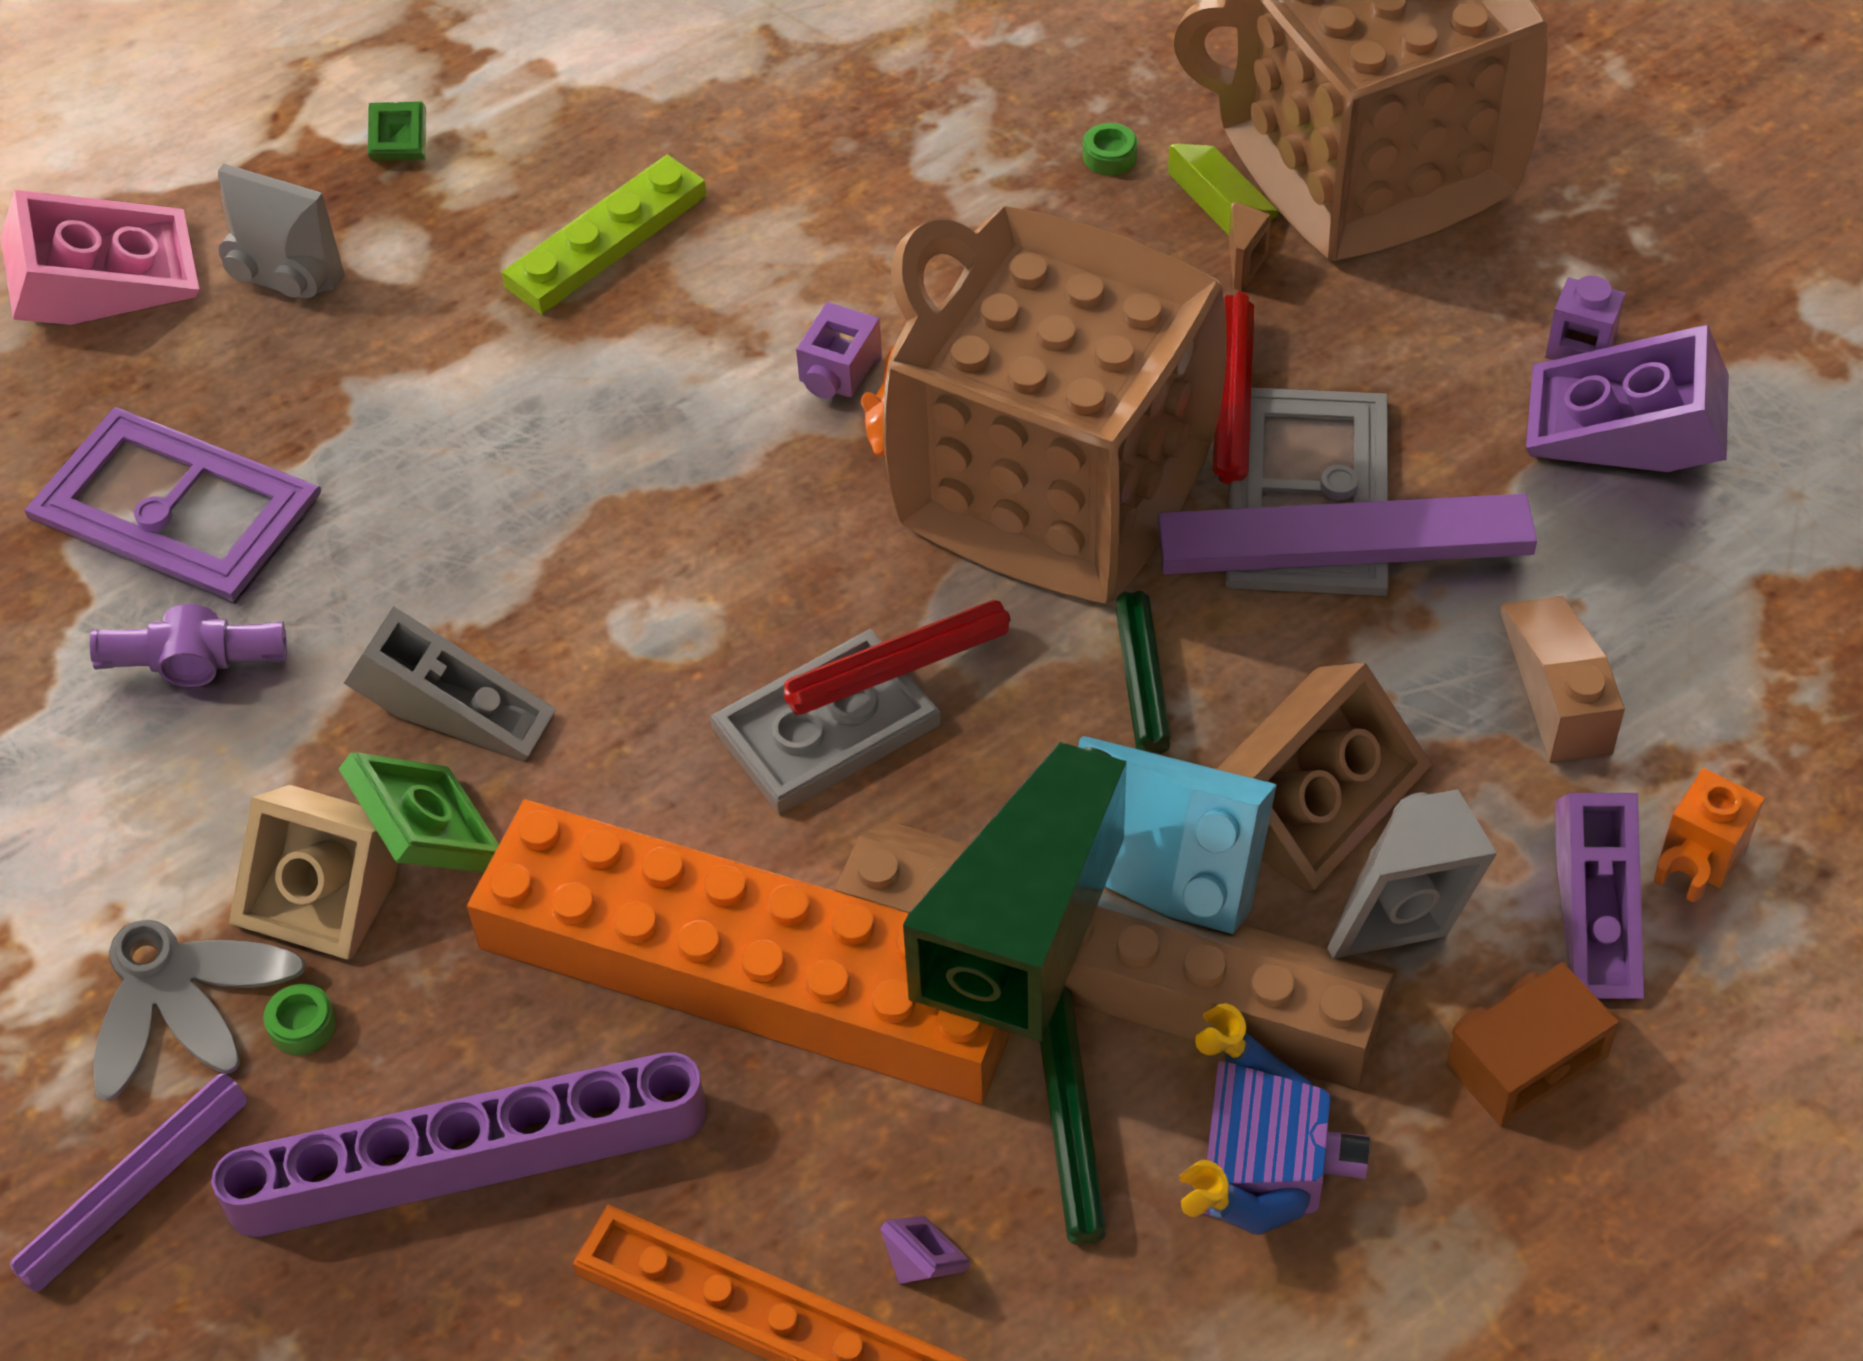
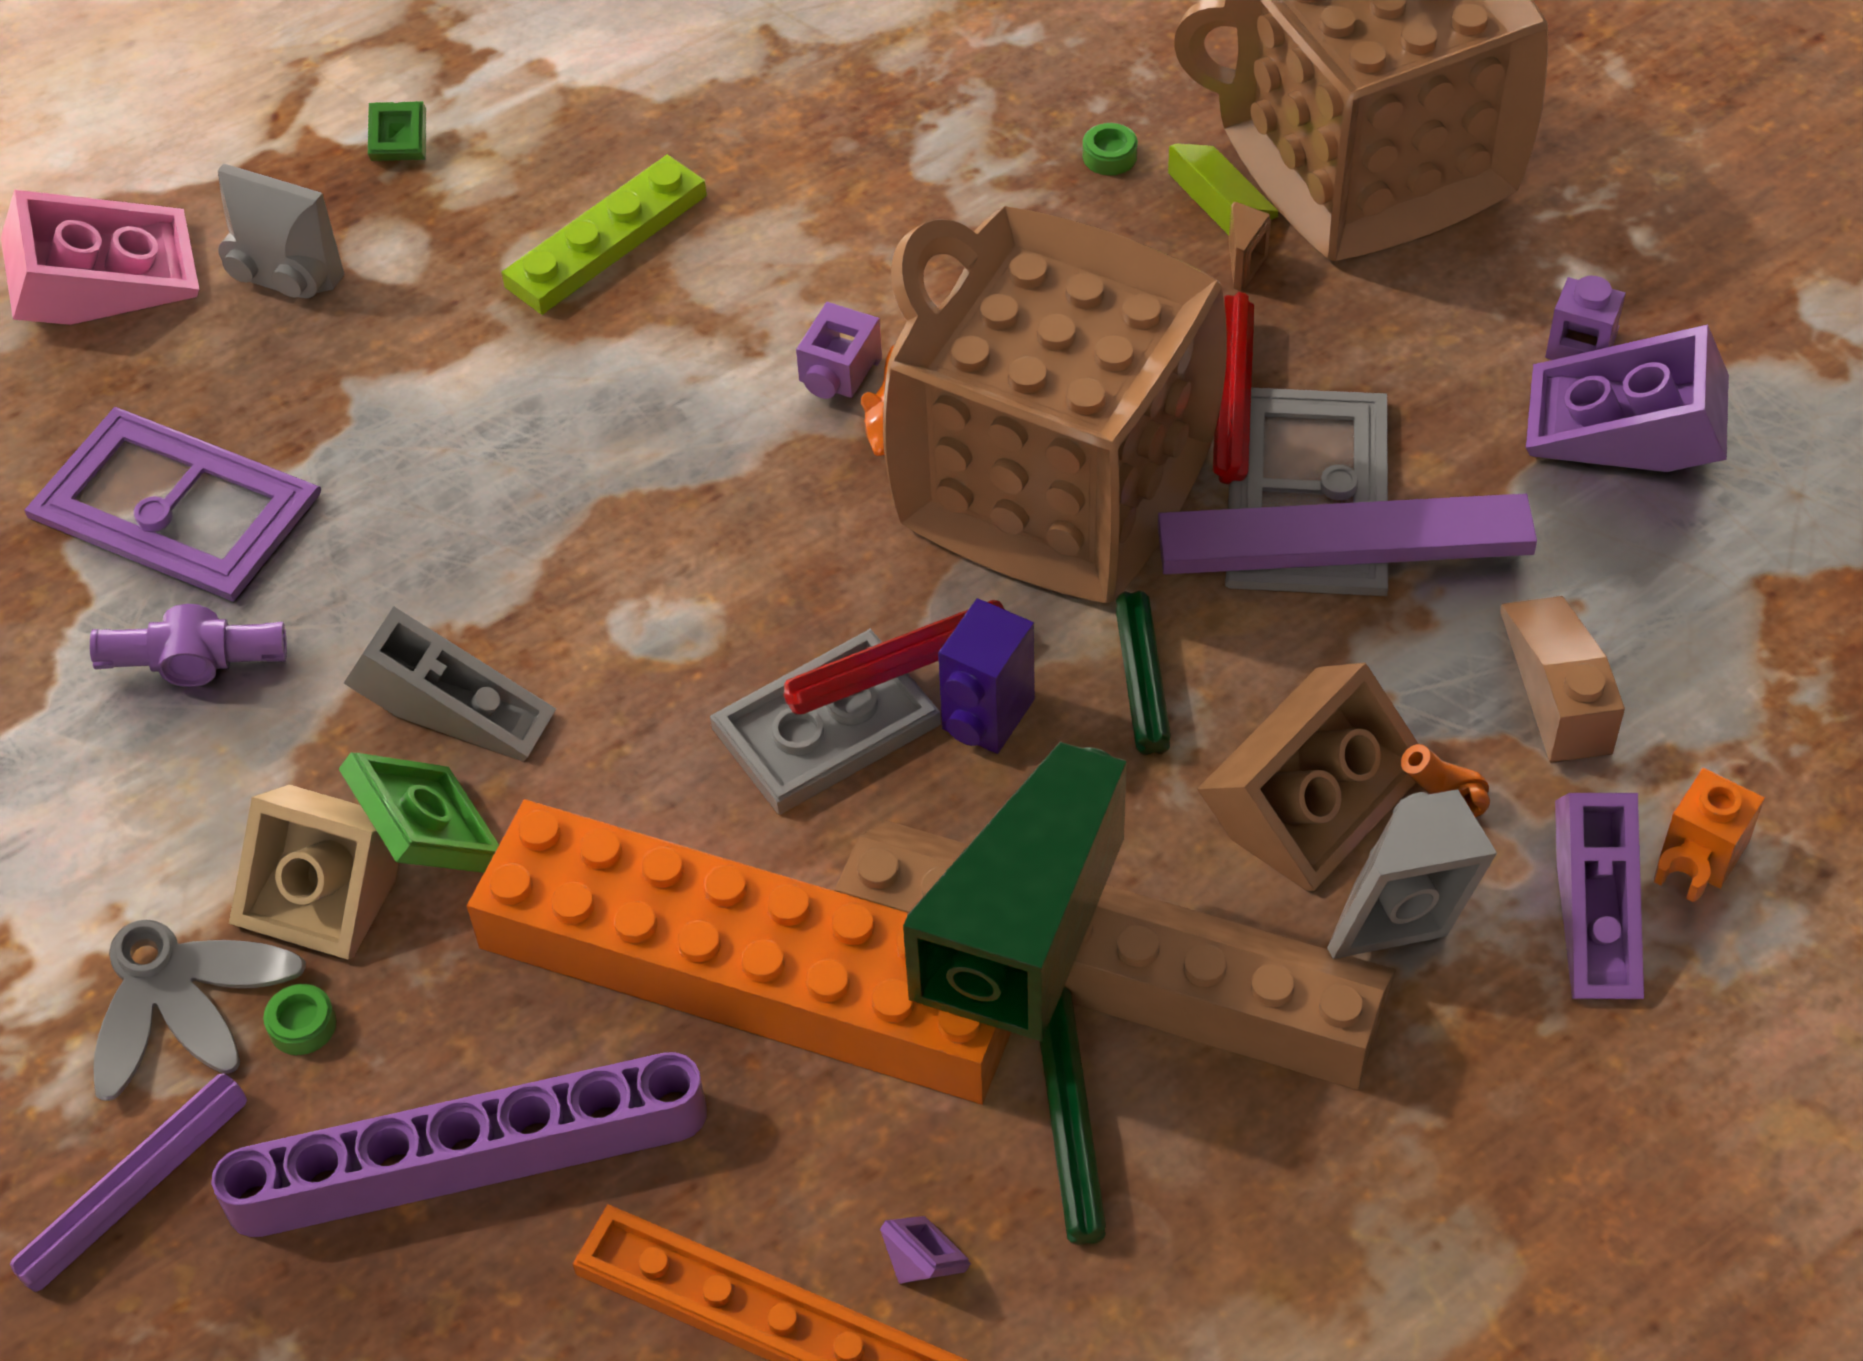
(987, 676): none -> dark purple brick
(1189, 838): medium azure slope -> none
(1264, 1136): torso -> none
(1441, 776): none -> orange arm
(1530, 1042): dark orange brick -> none

